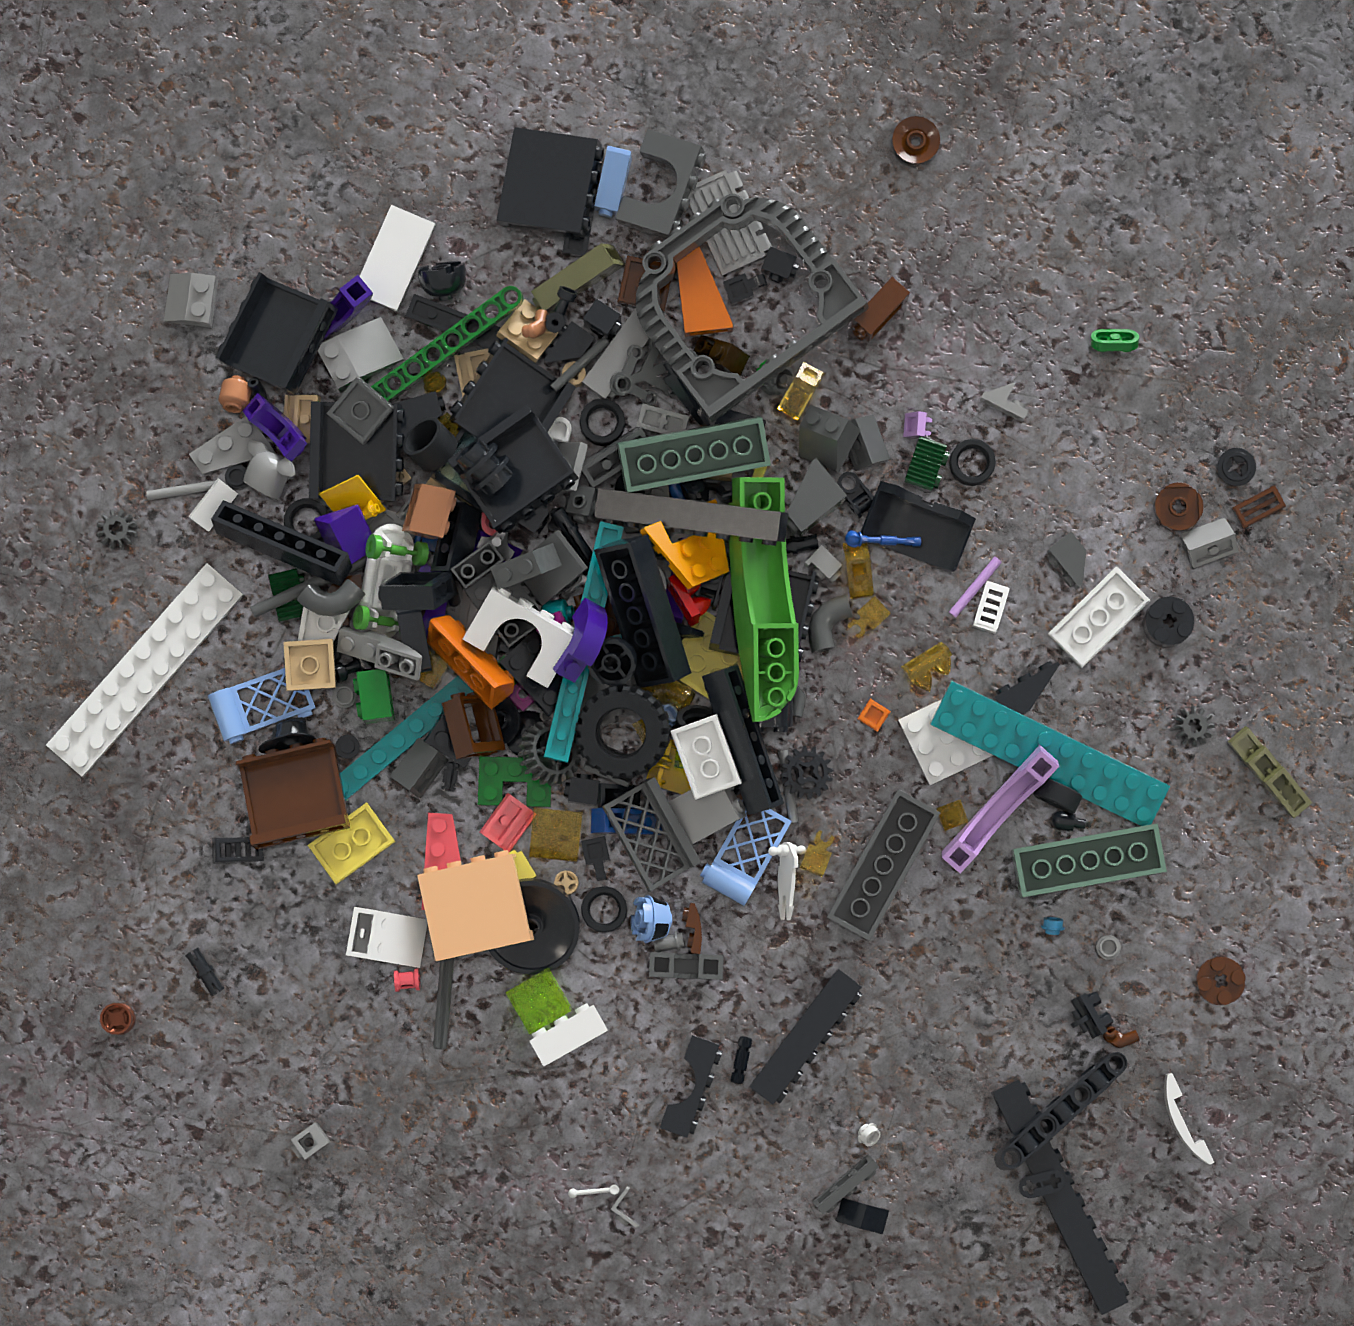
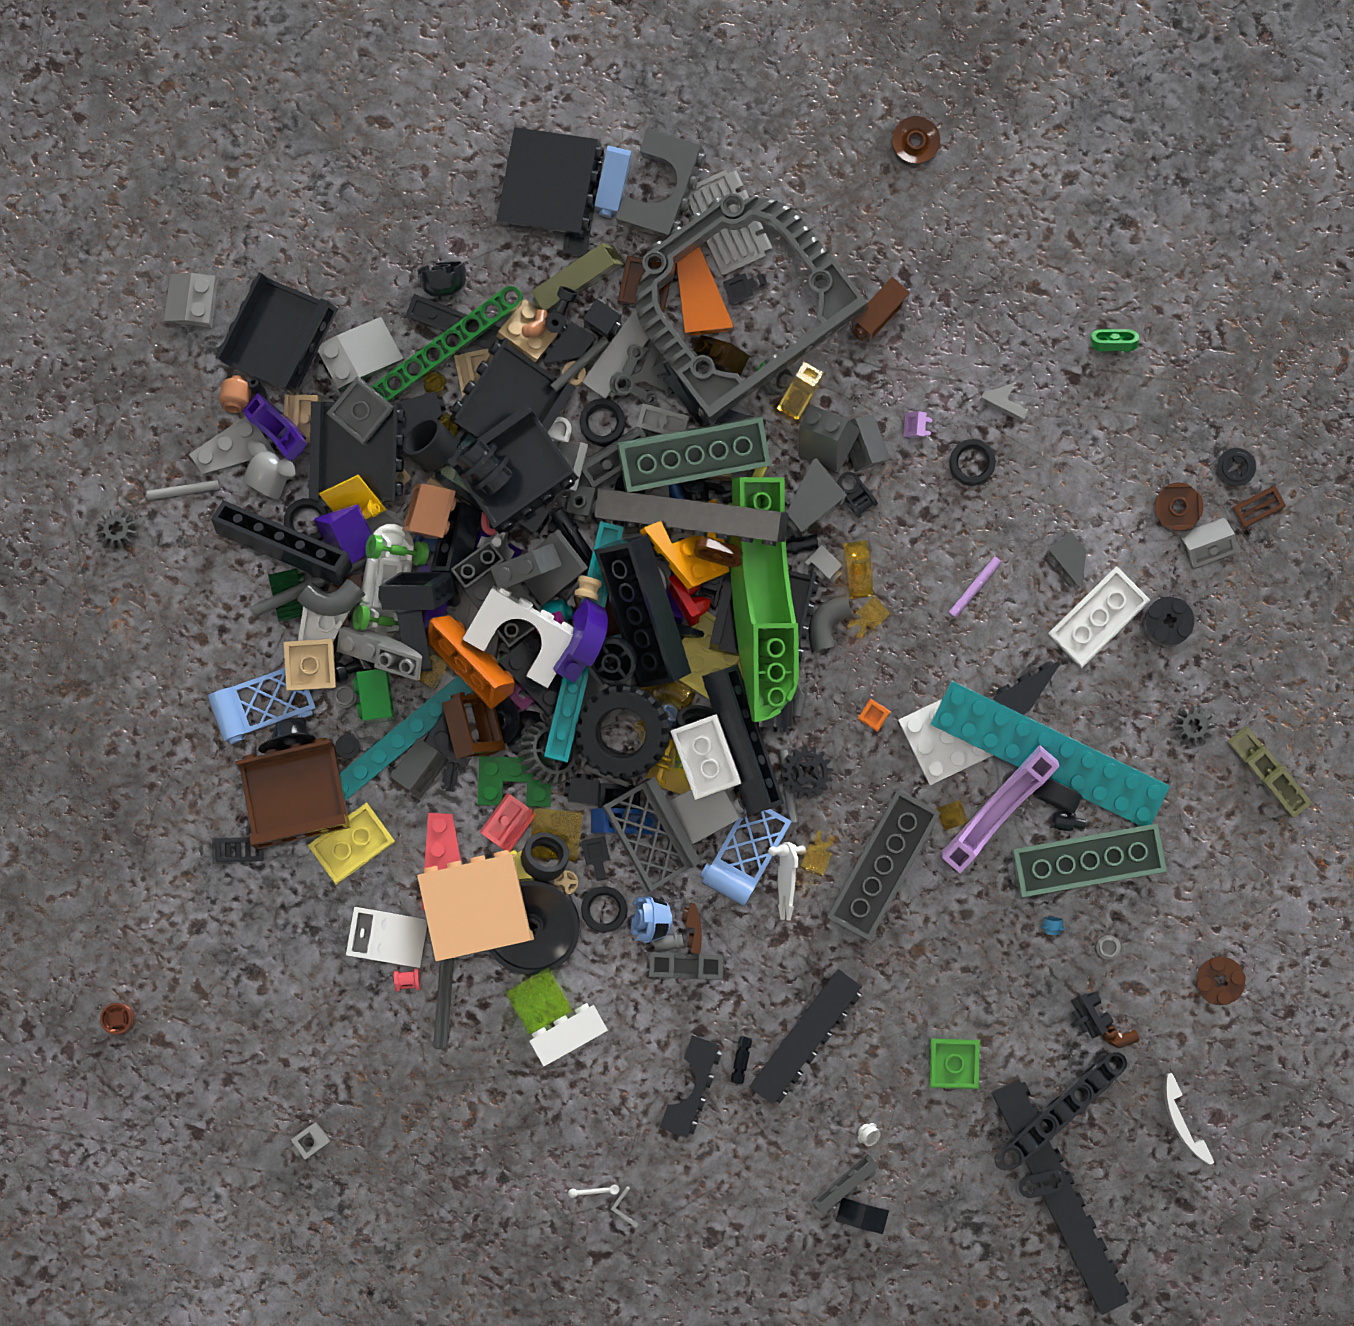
(144, 670): white plate -> none
(204, 972): black pin -> none
(210, 502): white tile -> none
(234, 476): black plate -> none
(350, 302): dark purple arch -> none
(396, 256): white tile -> none
(550, 841): none -> black tyre
(588, 588): none -> tan wheel
(718, 552): none -> reddish brown plate
(779, 265): black brick -> none
(856, 539): blue piece -> none
(905, 514): black panel -> none
(919, 668): clear yellow tile -> none
(926, 464): dark green brick -> none
(954, 1063): none -> bright green tile
(985, 626): white slope -> none

